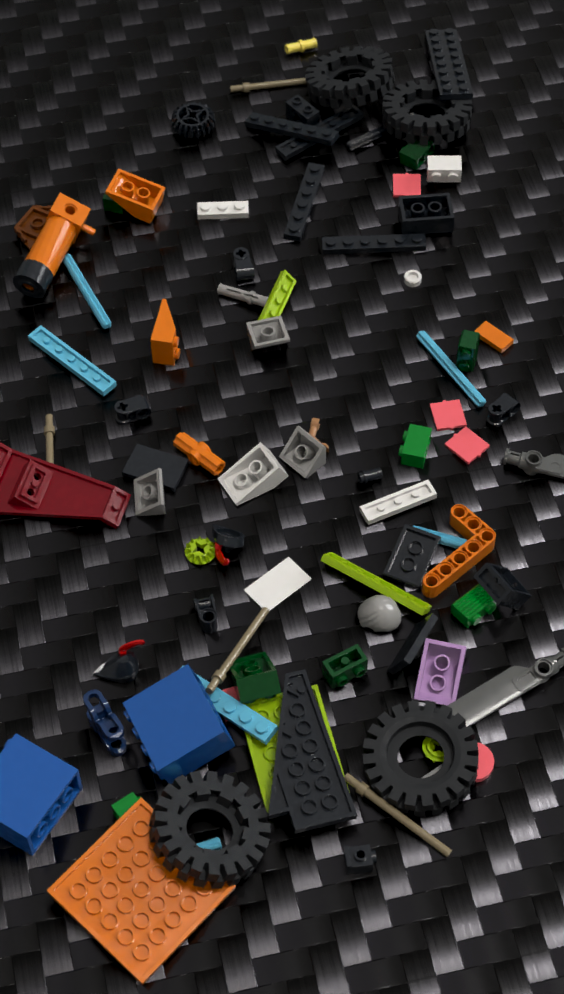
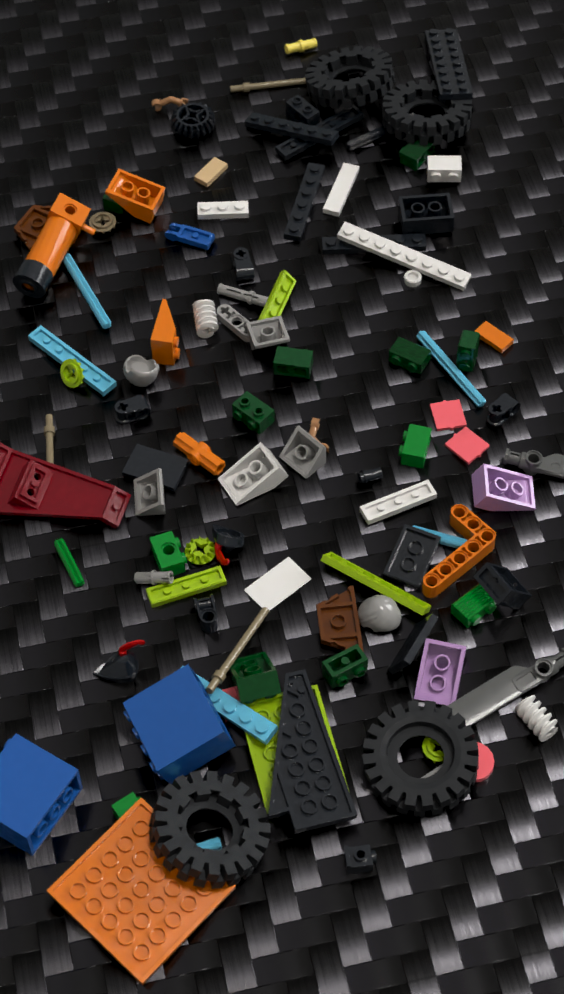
(66, 373): none -> lime gear
(69, 562): none -> green axle
(105, 722): dark blue piece -> none
(108, 218): none -> dark tan gear
(140, 371): none -> light grey piece
(153, 577): none -> light grey axle
(159, 103): none -> medium nougat arm
(168, 544): none -> green brick
(186, 586): none -> lime tile
(190, 235): none -> blue hinge
(205, 318): none -> white piece
(210, 172): none -> tan tile
(233, 316): none -> light grey beam
(253, 412): none -> dark green brick
(293, 362): none -> dark green brick
(339, 621): none -> reddish brown wing
(341, 189): none -> white tile
(363, 790): dark tan bar -> none
(404, 256): none -> white plate
(406, 184): coral piece -> none
(409, 355): none -> dark green brick
(502, 489): none -> lavender slope
(536, 719): none -> white piece

